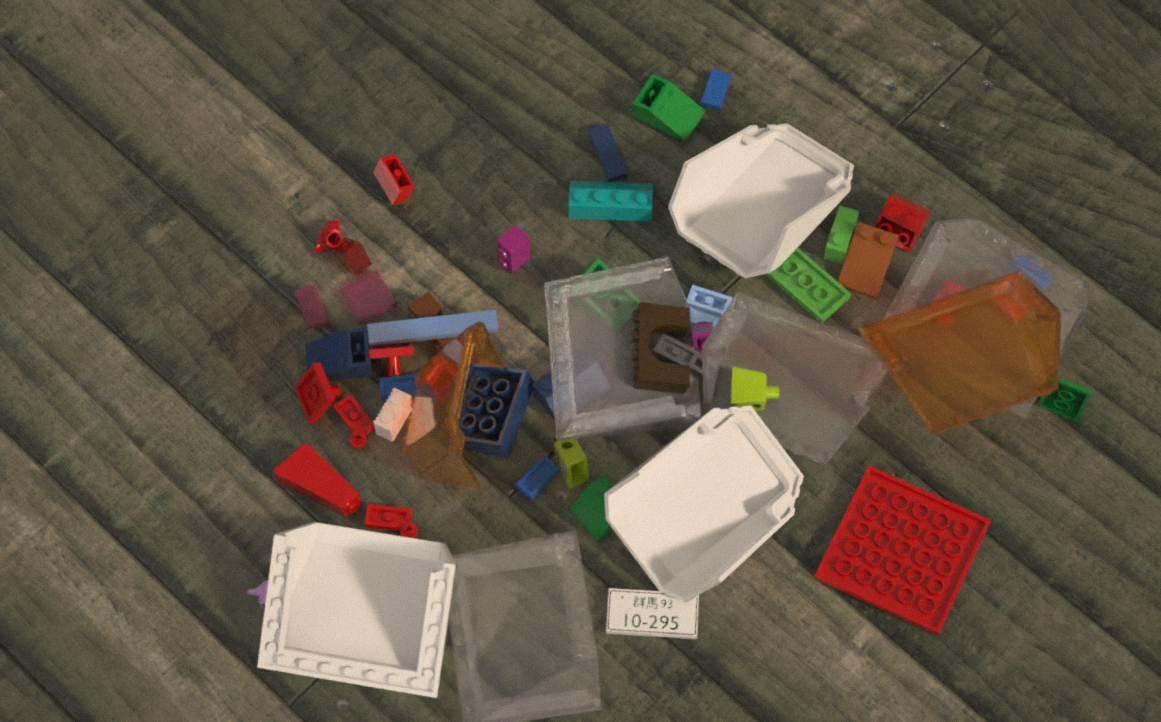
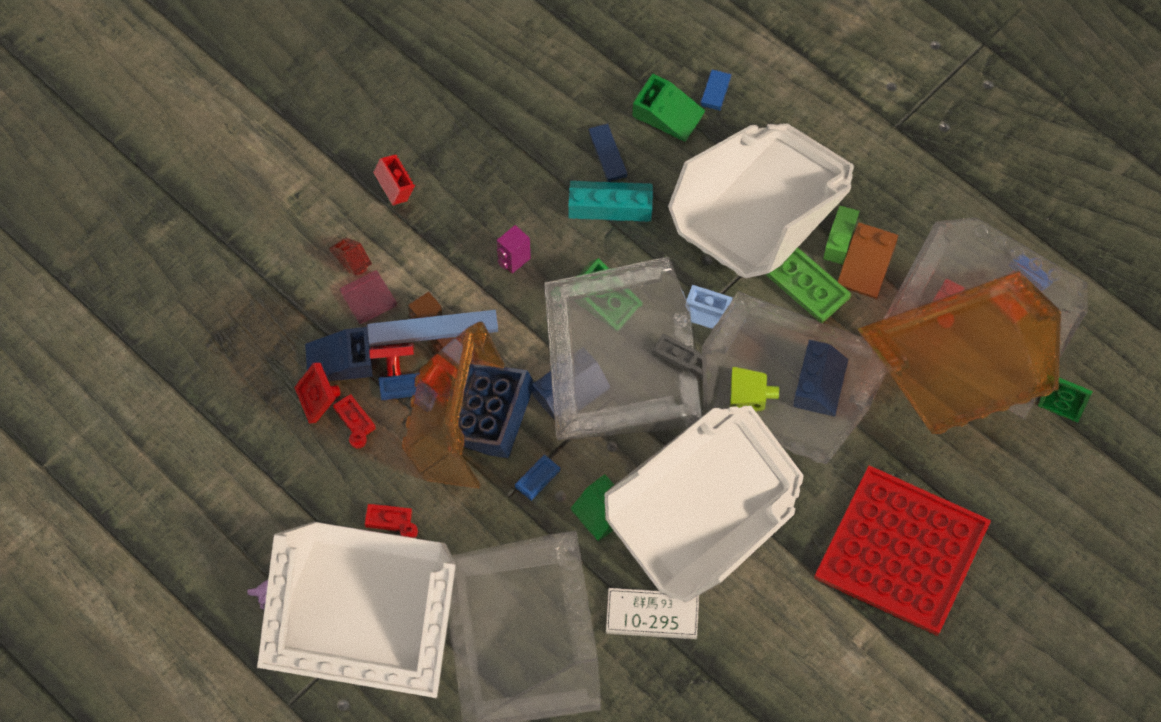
(311, 306): clear pink tile -> none
(316, 479): red slope -> none
(329, 236): red animal -> none
(393, 414): brick -> none
(569, 454): lime torso -> none
(649, 371): dark brown arch -> none
(700, 333): magenta slope -> none
(821, 379): none -> dark blue slope
(904, 219): red slope -> none

